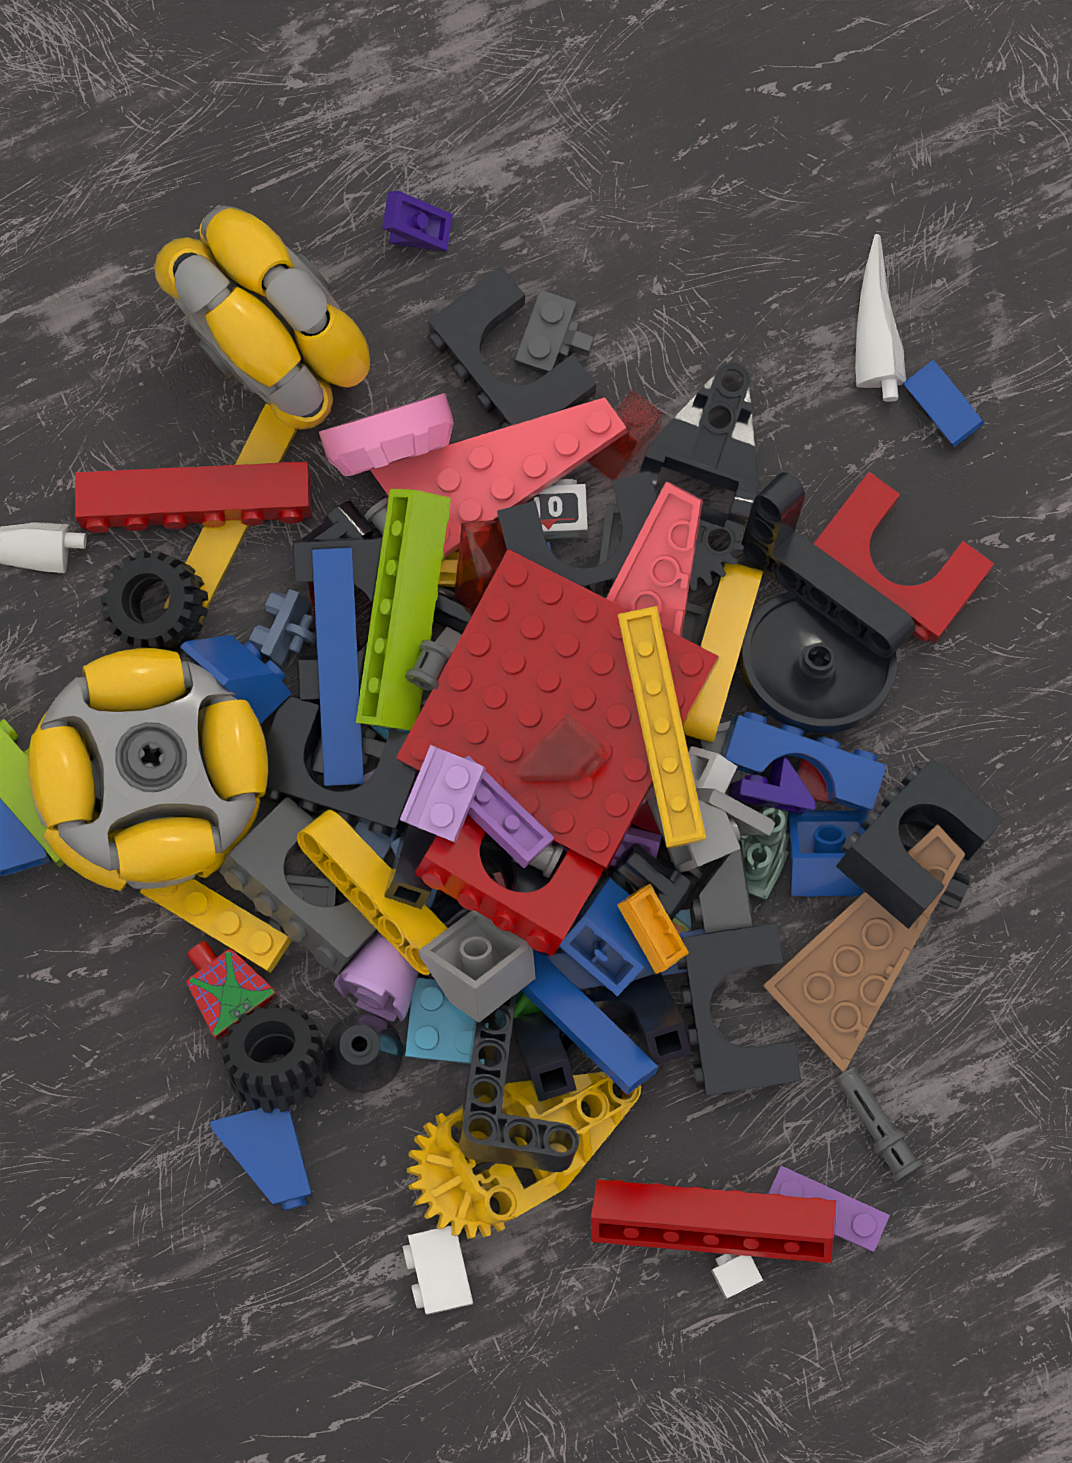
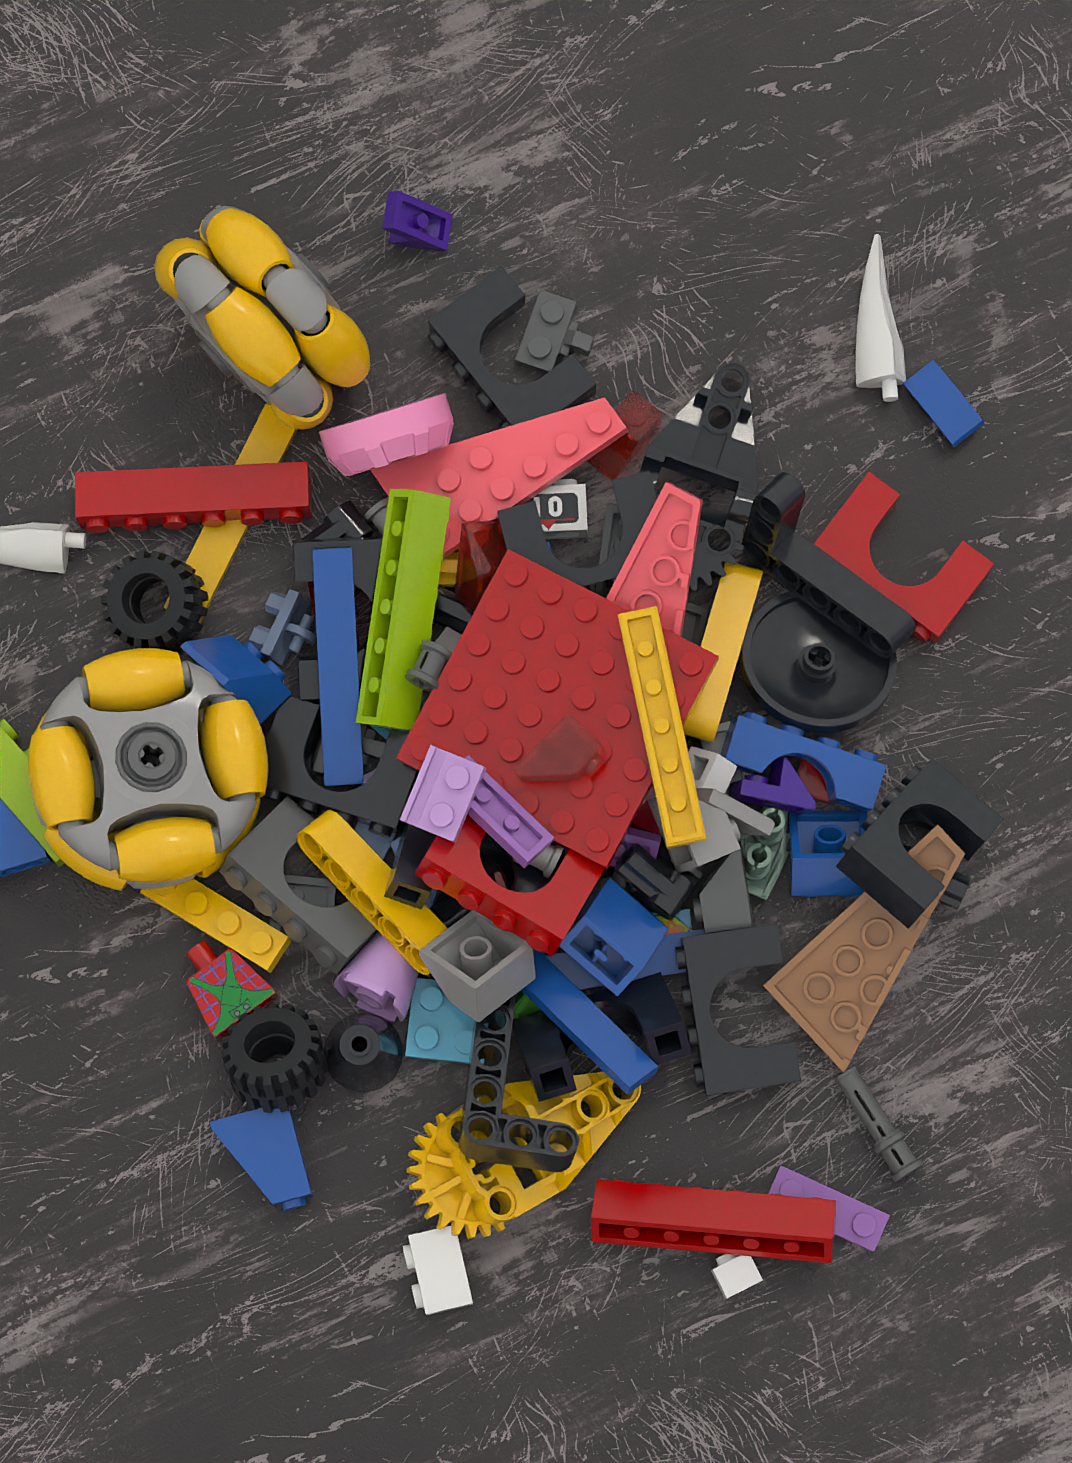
(653, 928): light orange plate -> none

